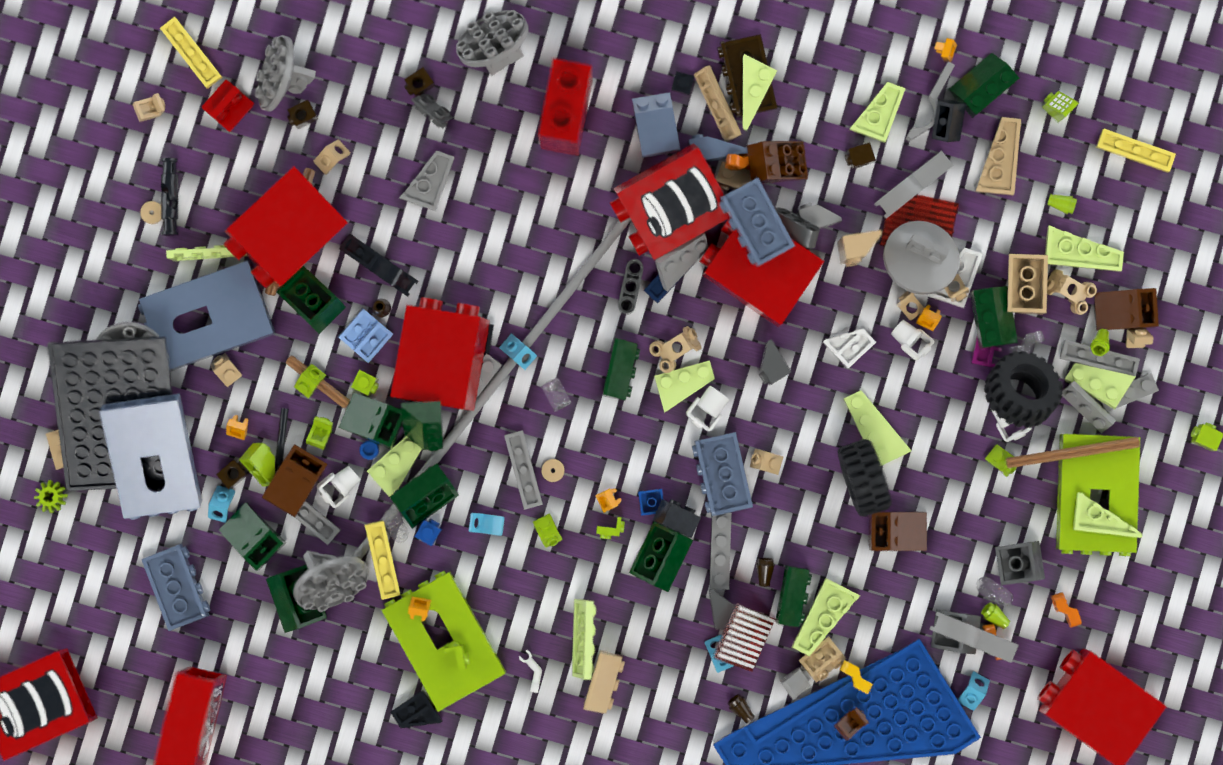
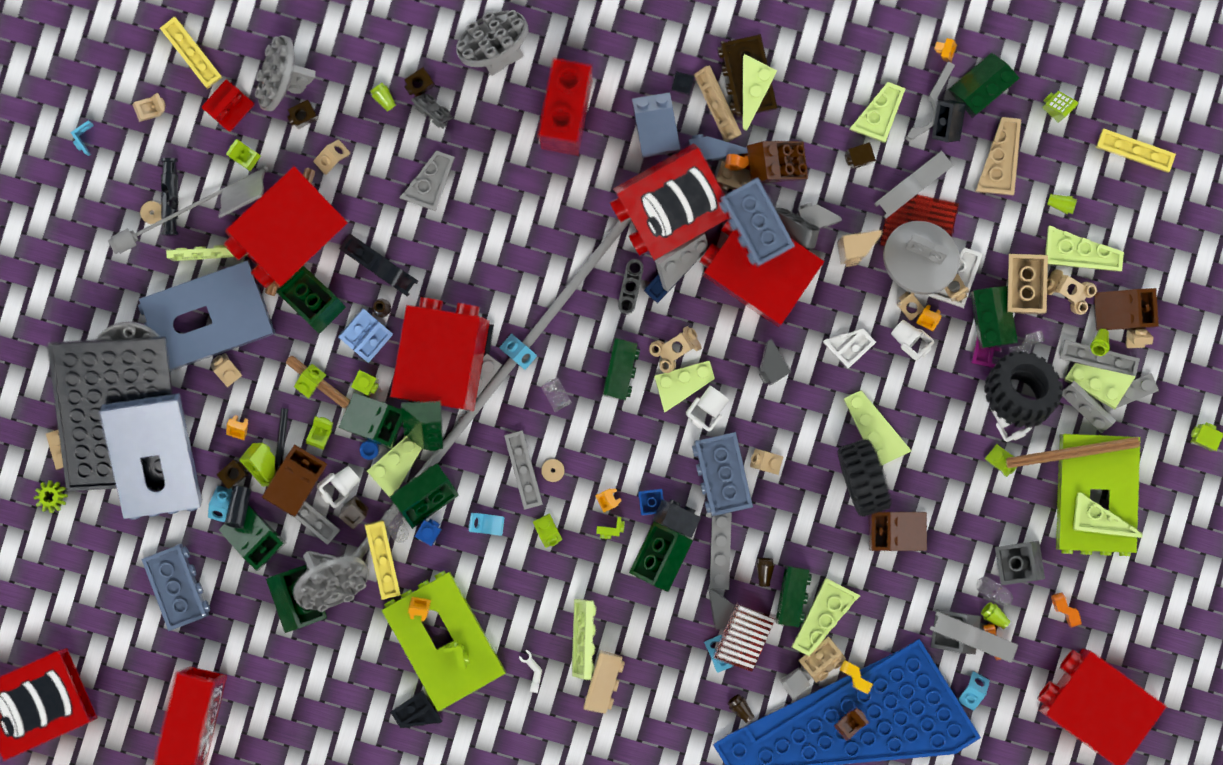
(77, 132): none -> medium azure bracket
(232, 198): none -> light grey flag
(238, 507): none -> black pin
(243, 155): none -> lime bracket
(353, 512): none -> dark brown brick
(383, 96): none -> lime cone

